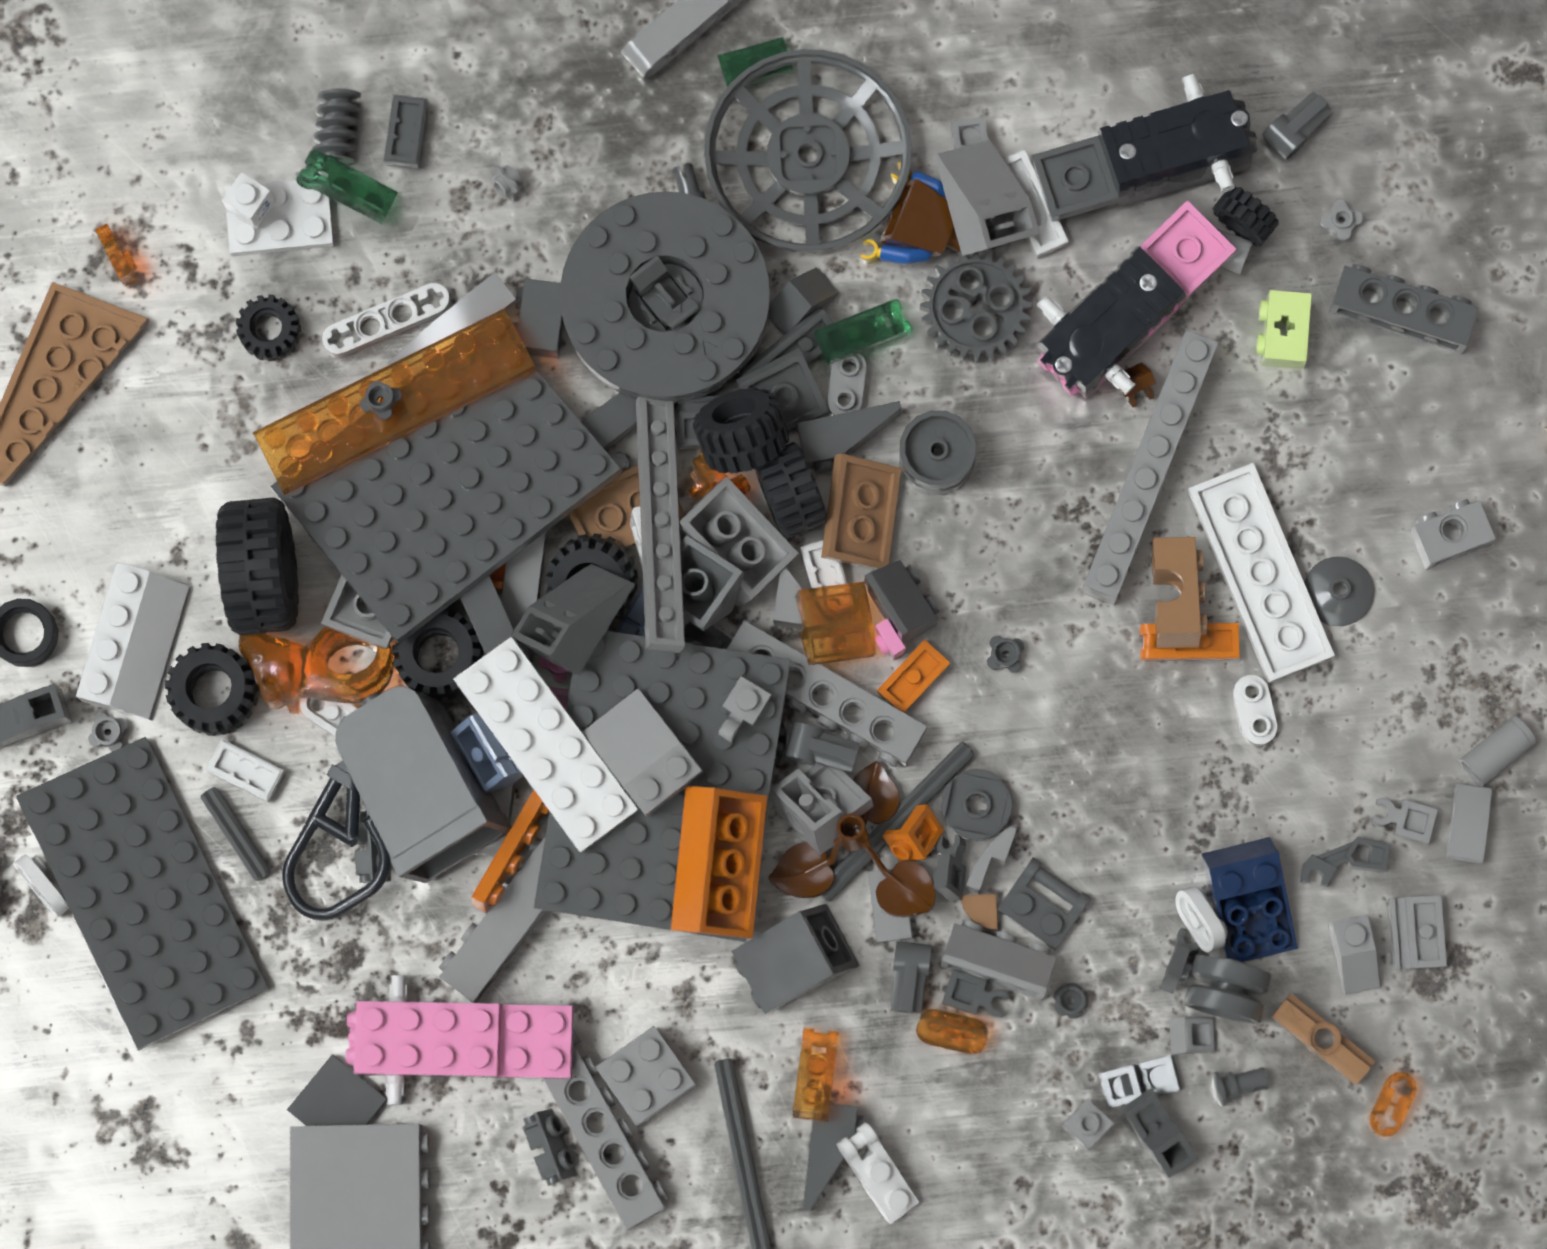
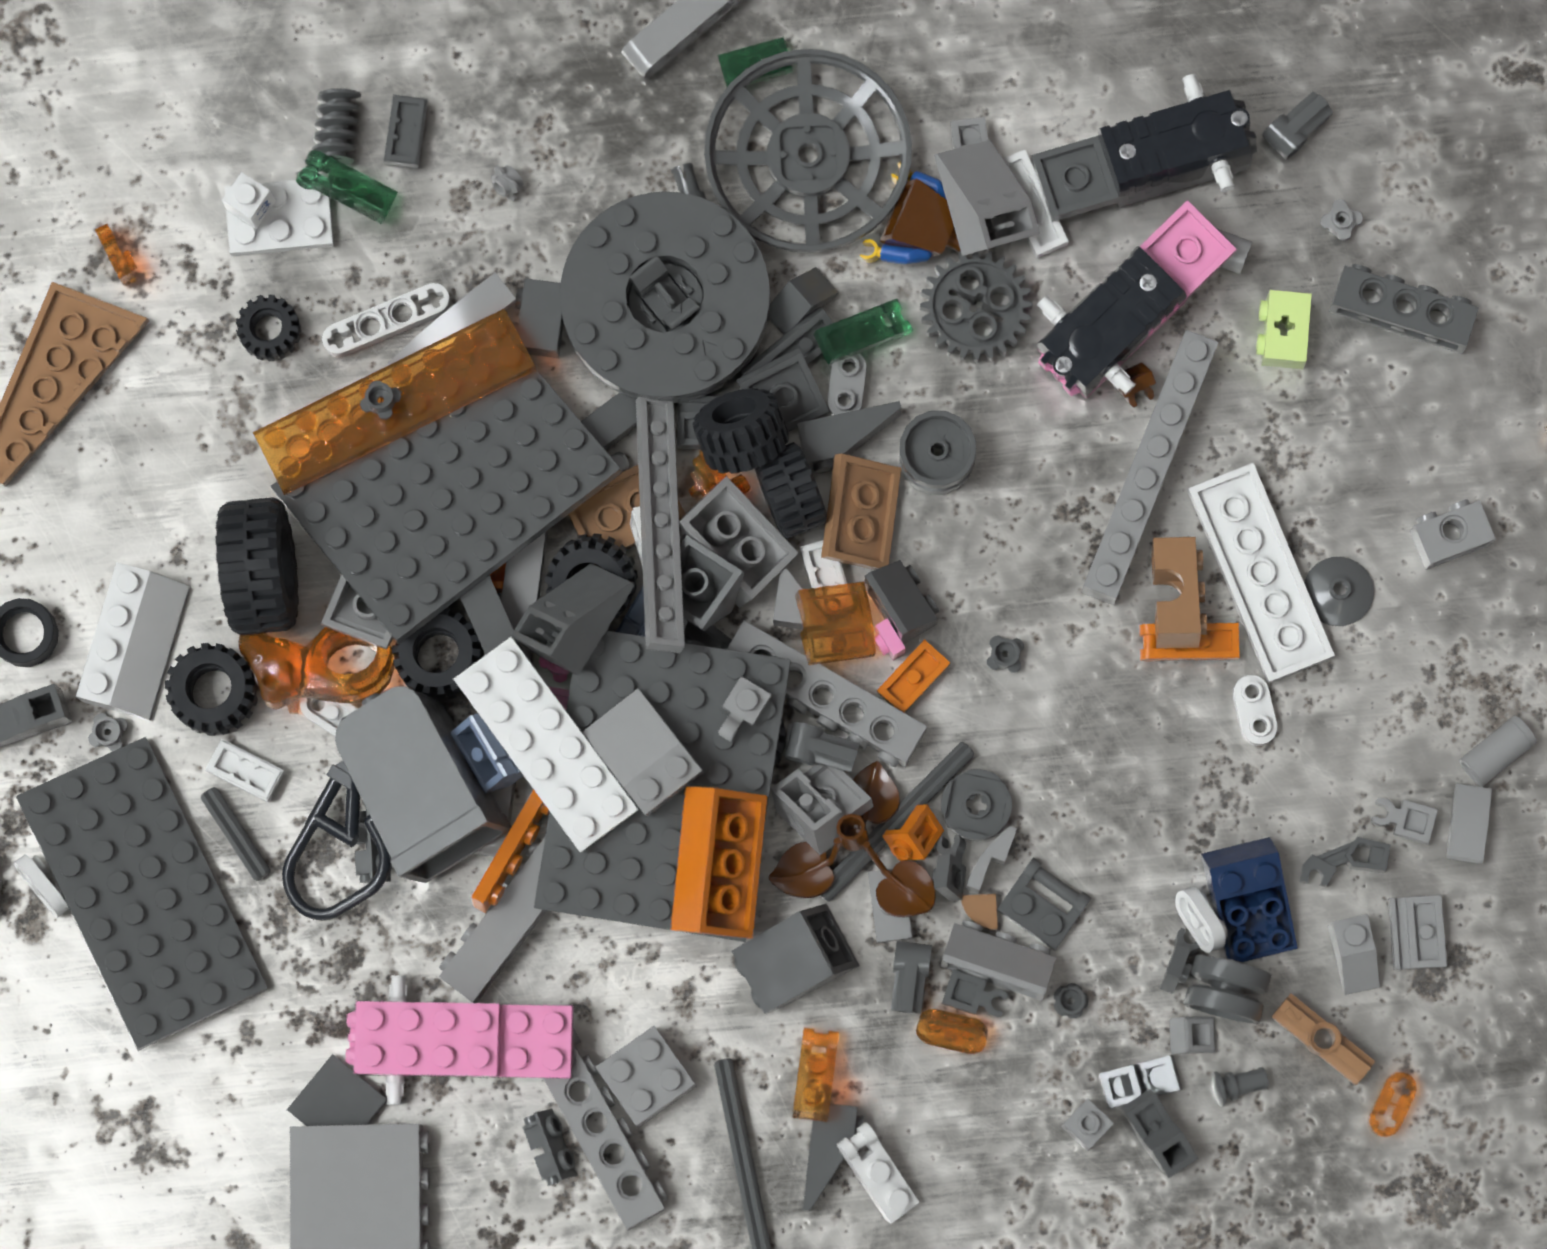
(1245, 216): black tyre -> none

